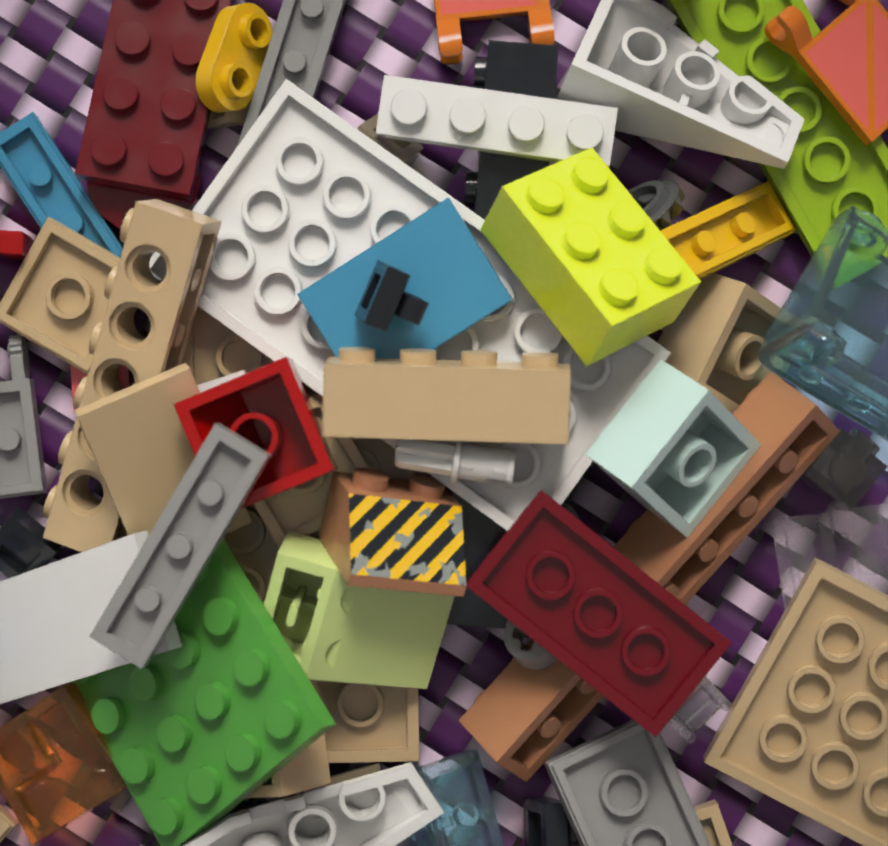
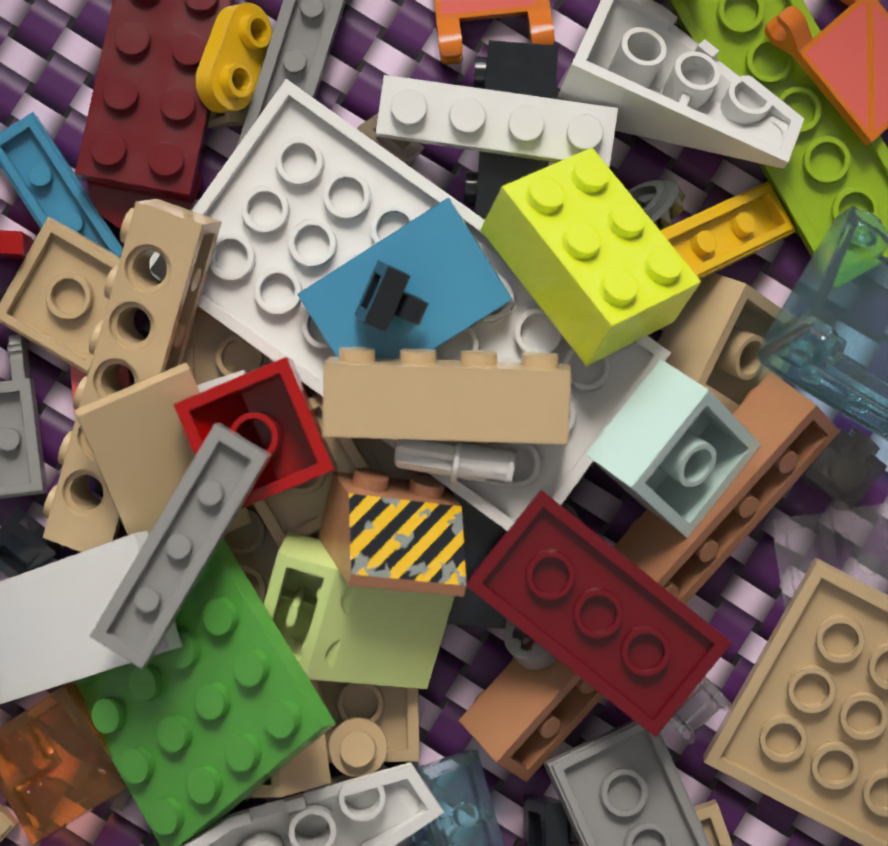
(358, 747): none -> tan plate

